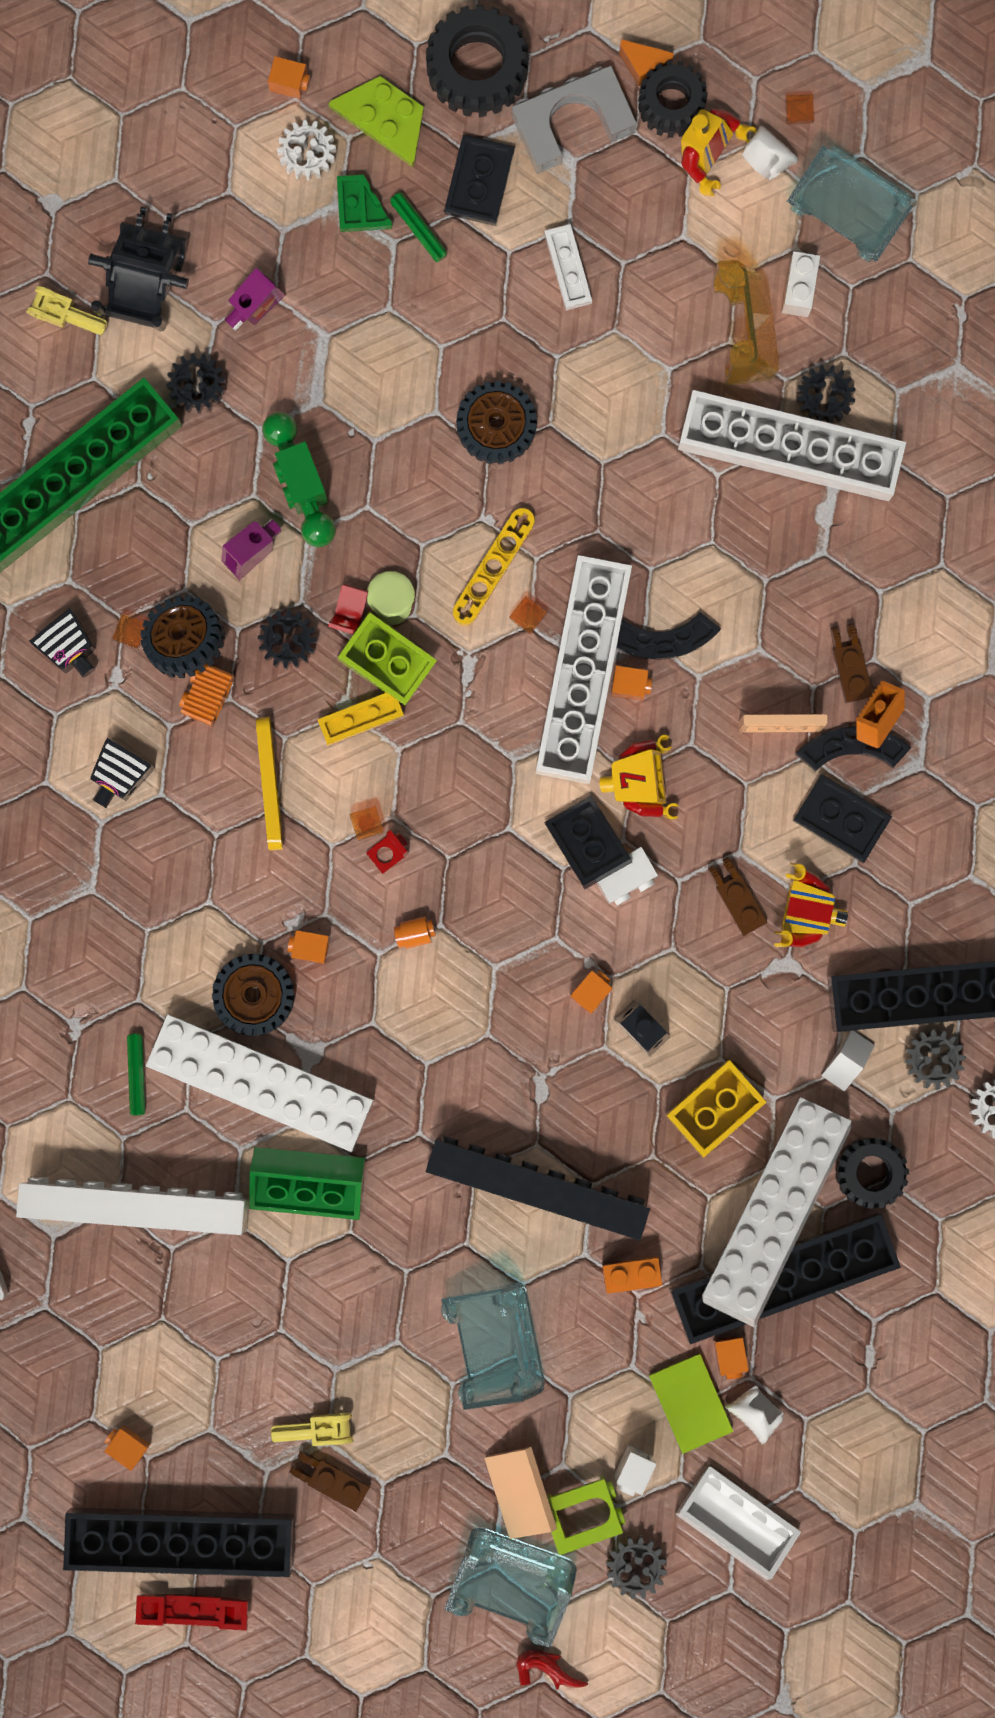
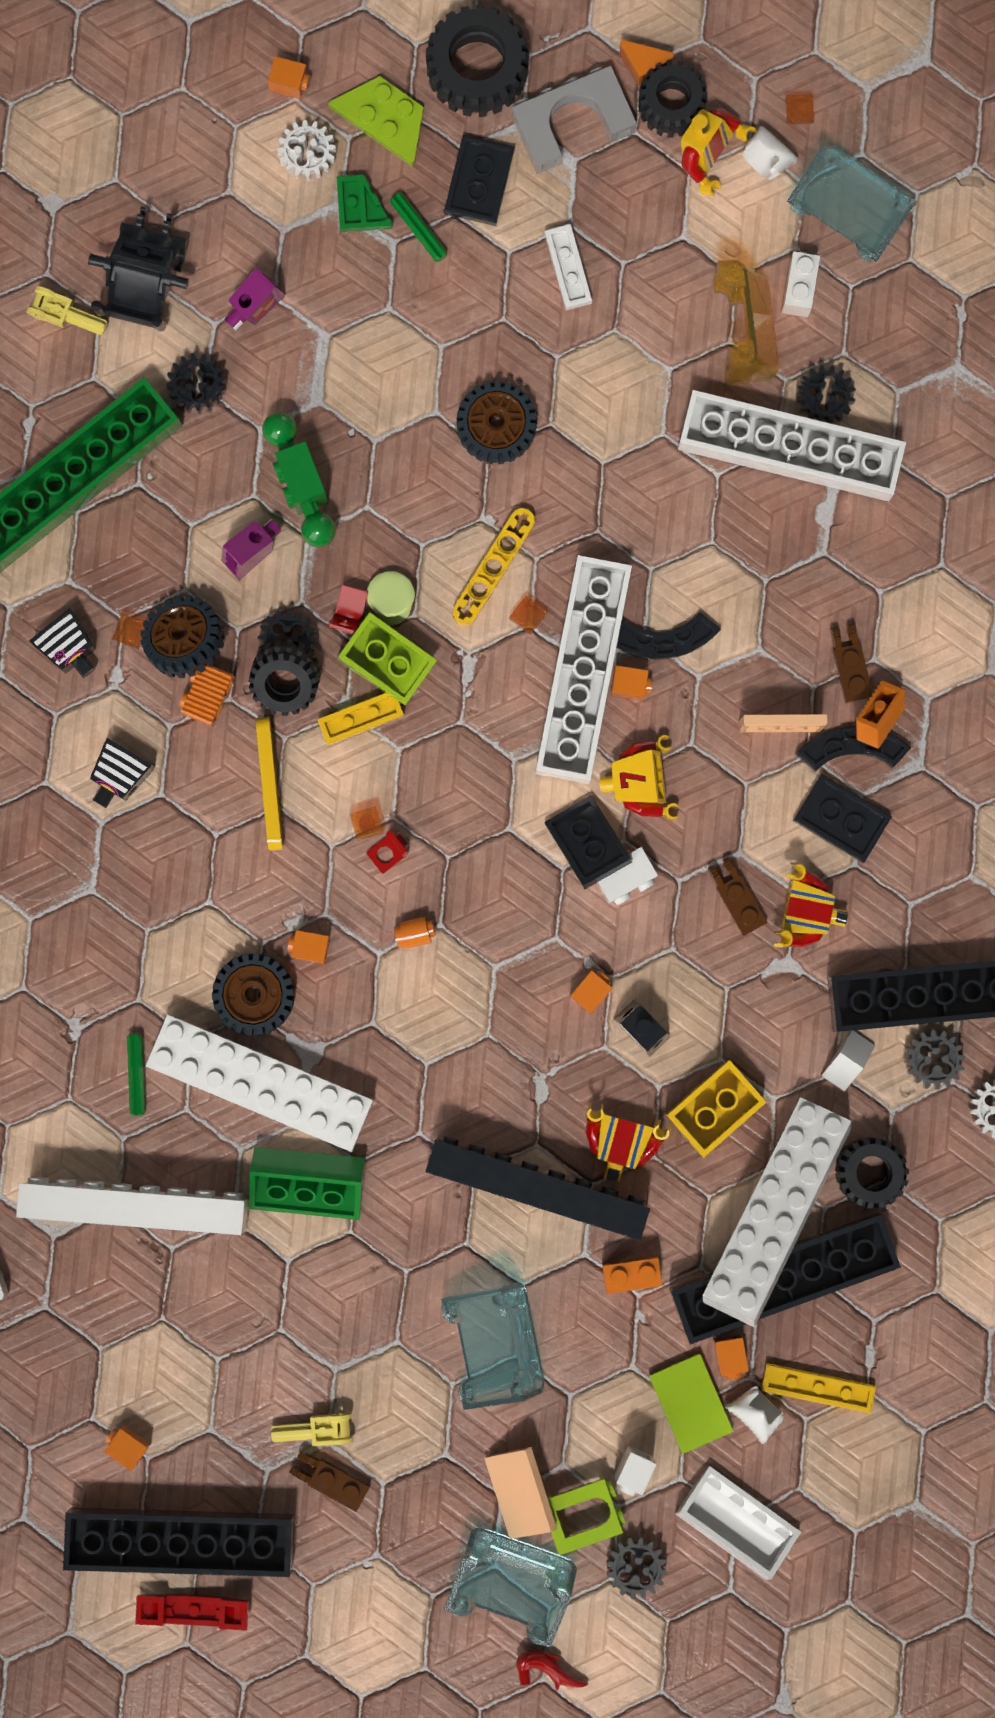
(277, 695): none -> black tyre
(622, 1141): none -> torso
(818, 1388): none -> yellow tile

